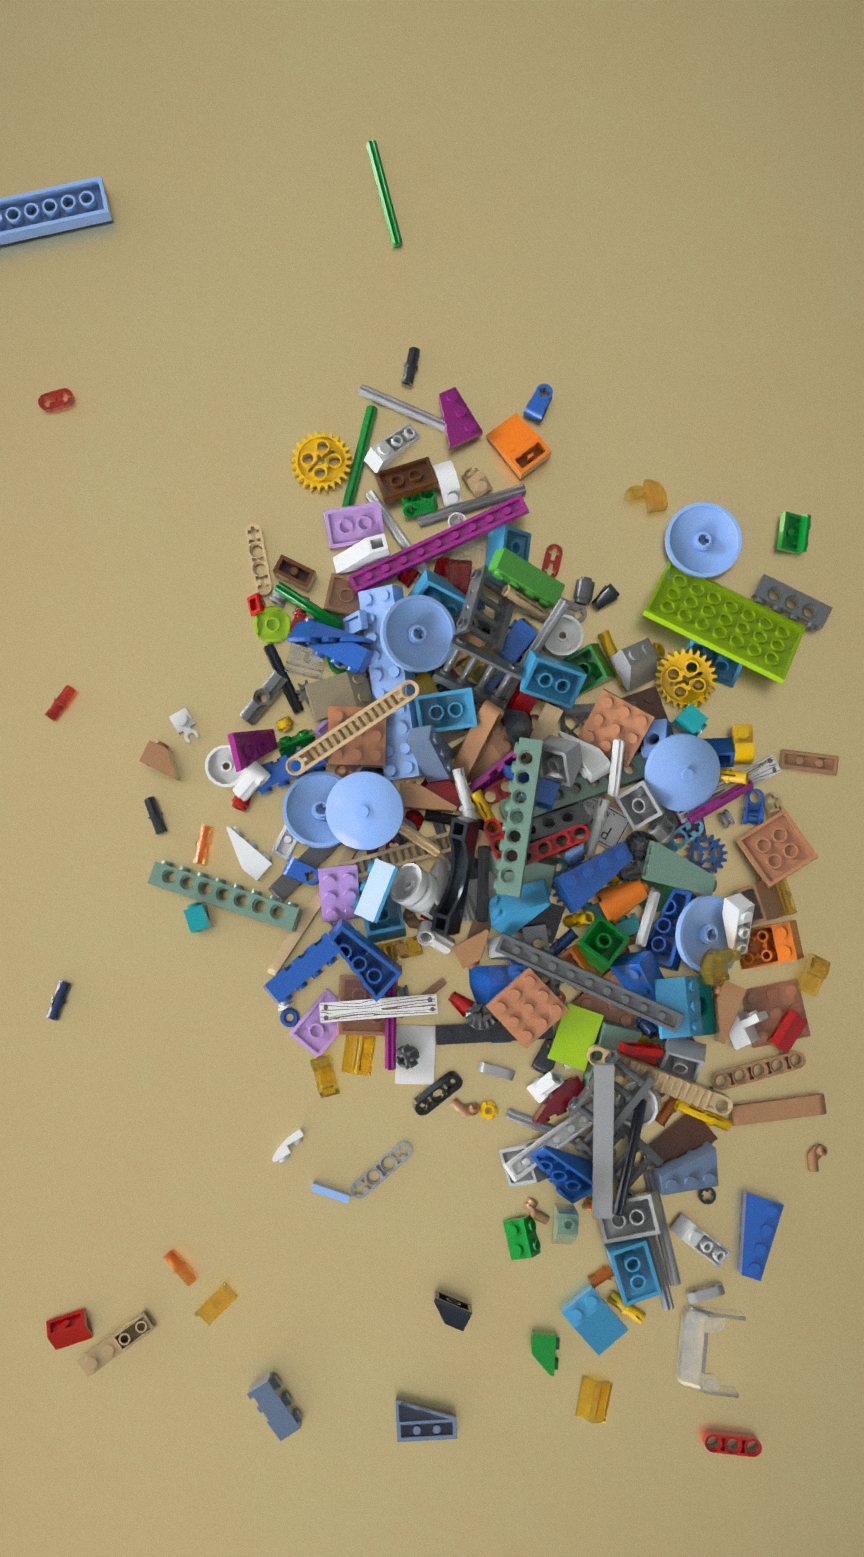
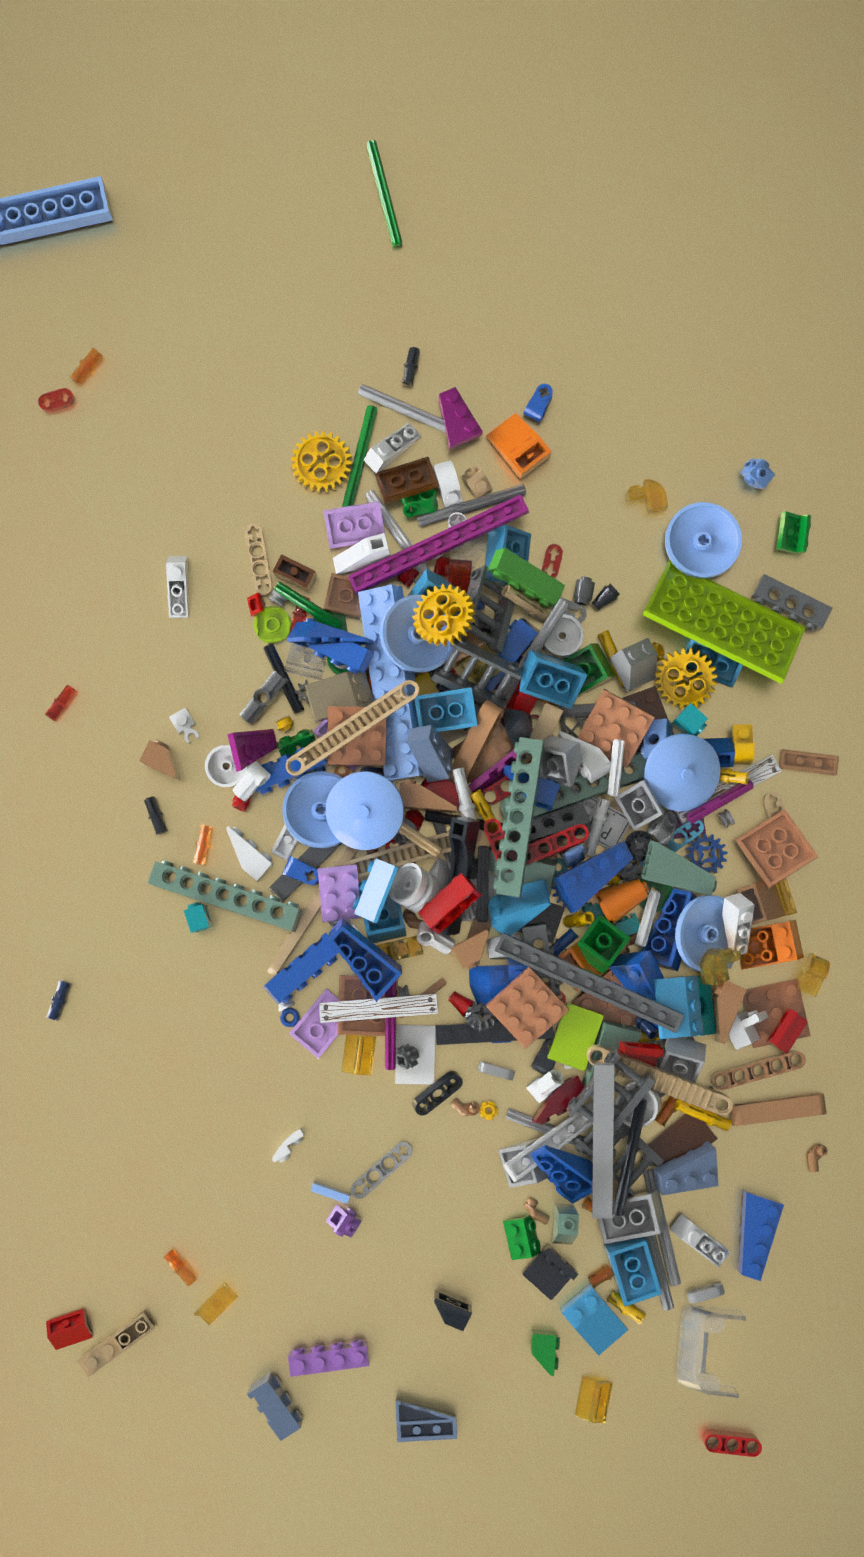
(85, 365): none -> clear orange pin
(178, 586): none -> white slope
(325, 1076): clear yellow brick -> none
(329, 1358): none -> medium lavender brick
(343, 1221): none -> medium lavender brick
(356, 622): light blue tile -> none
(449, 903): none -> red brick
(455, 624): none -> yellow gear
(549, 1272): none -> black bracket
(707, 1201): black bush -> none
(753, 809): blue piece -> none
(757, 473): none -> medium blue brick

